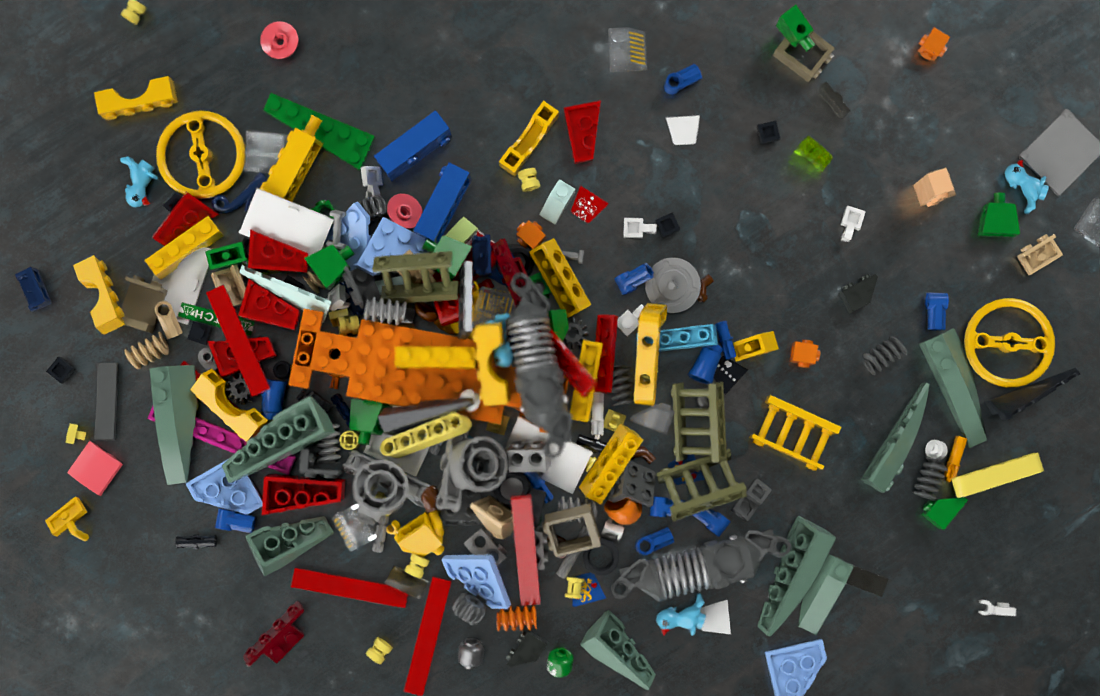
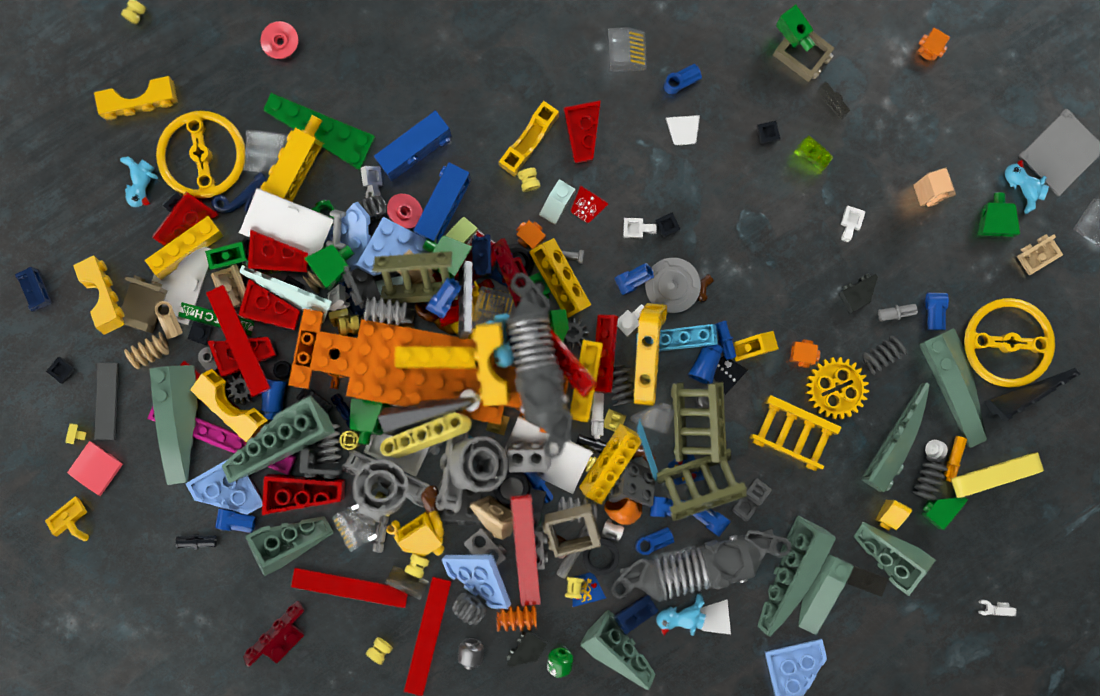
(441, 302): none -> blue piece
(636, 614): none -> dark blue hinge
(647, 450): none -> medium azure sticker
(830, 372): none -> yellow gear
(892, 515): none -> yellow slope
(897, 312): none -> light grey axle
(899, 559): none -> sand green wedge

